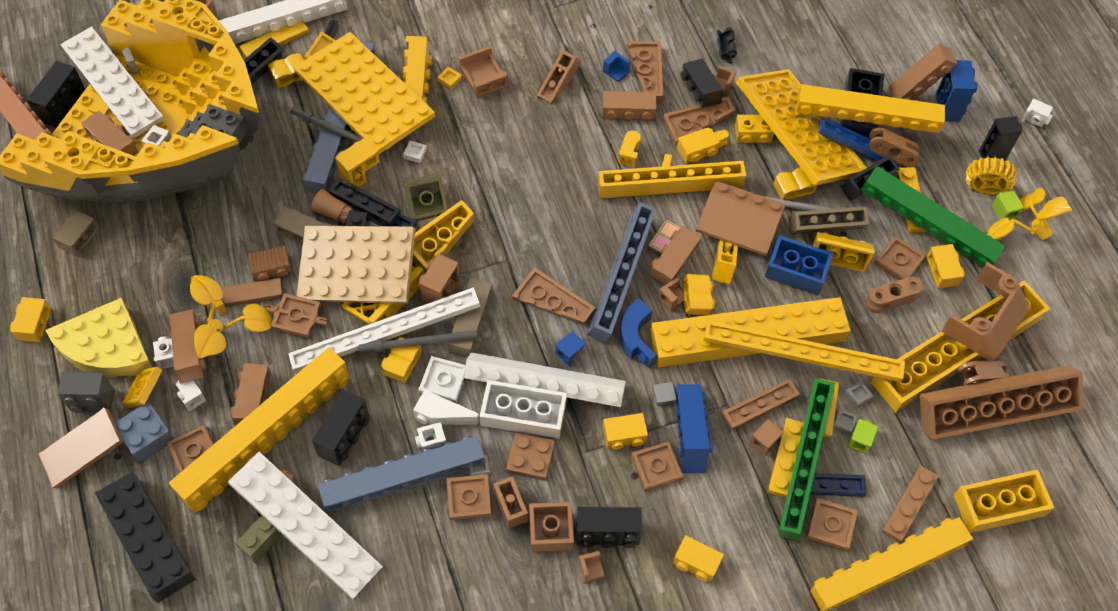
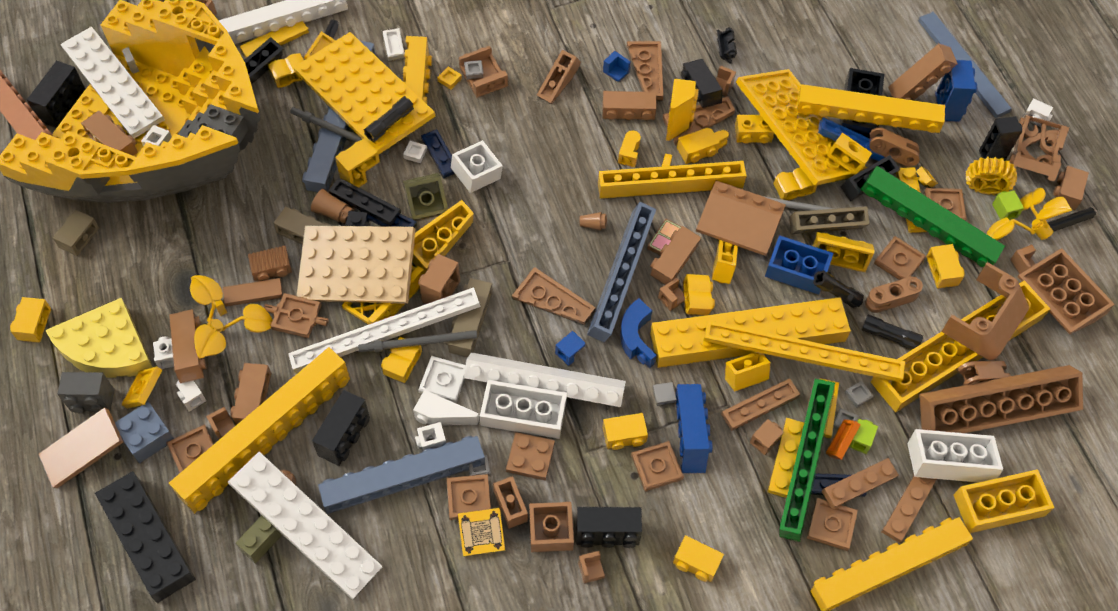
(220, 422): none -> medium nougat panel
(379, 127): none -> black axle
(393, 44): none -> white tile
(438, 152): none -> dark blue tile
(473, 69): none -> light grey tile
(476, 166): none -> white brick
(481, 531): none -> tile
(594, 221): none -> medium nougat cone
(681, 107): none -> yellow slope
(747, 371): none -> yellow brick
(829, 284): none -> black axle
(842, 439): none -> orange tile
(849, 154): none -> yellow brick
(860, 483): none -> medium nougat plate
(896, 334): none -> black axle
(925, 177): none -> yellow plate
(948, 198): none -> medium nougat tile
(954, 456): none -> white brick
(985, 89): none -> sand blue tile
(1022, 258): none -> medium nougat panel
(1052, 164): none -> medium nougat fence
(1067, 291): none -> medium nougat slope
(1071, 186): none -> medium nougat brick
(1072, 219): none -> black axle

